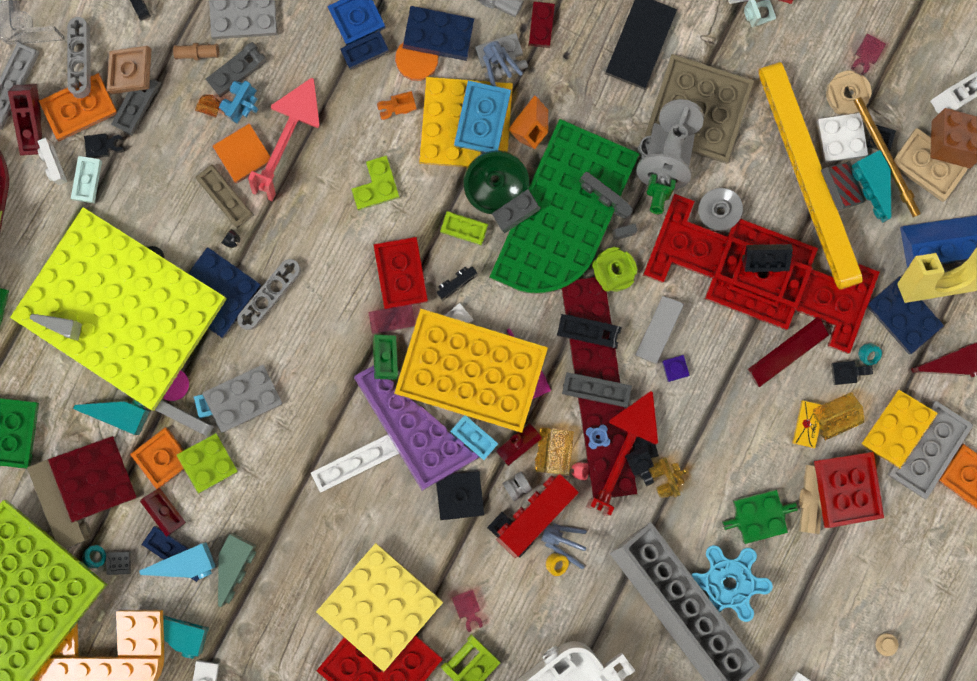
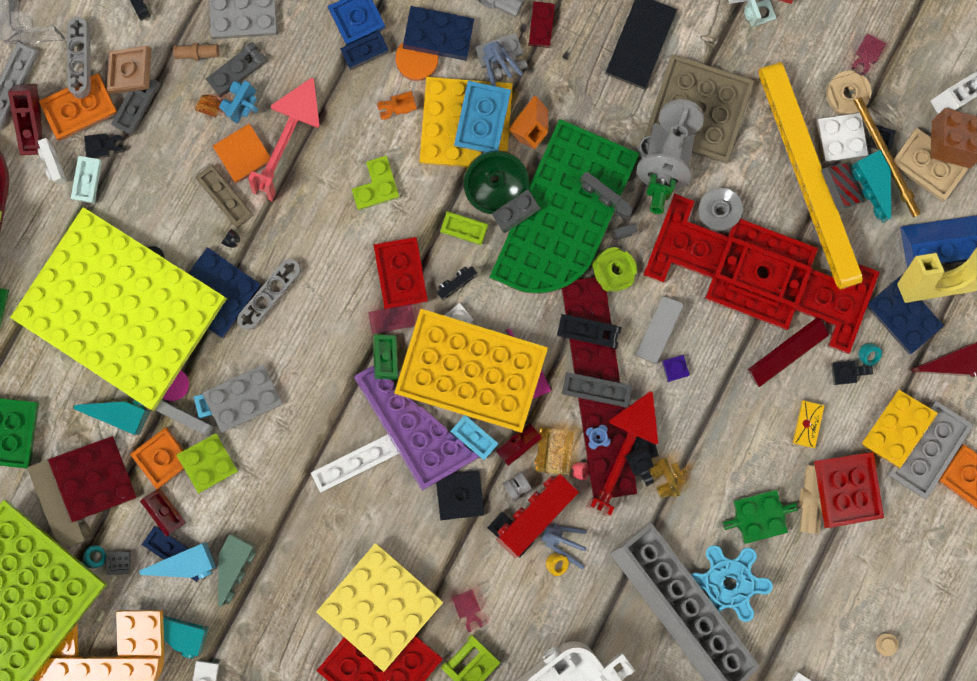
(65, 327): light grey slope -> none
(767, 258): black bracket -> none
(839, 415): clear yellow bracket -> none

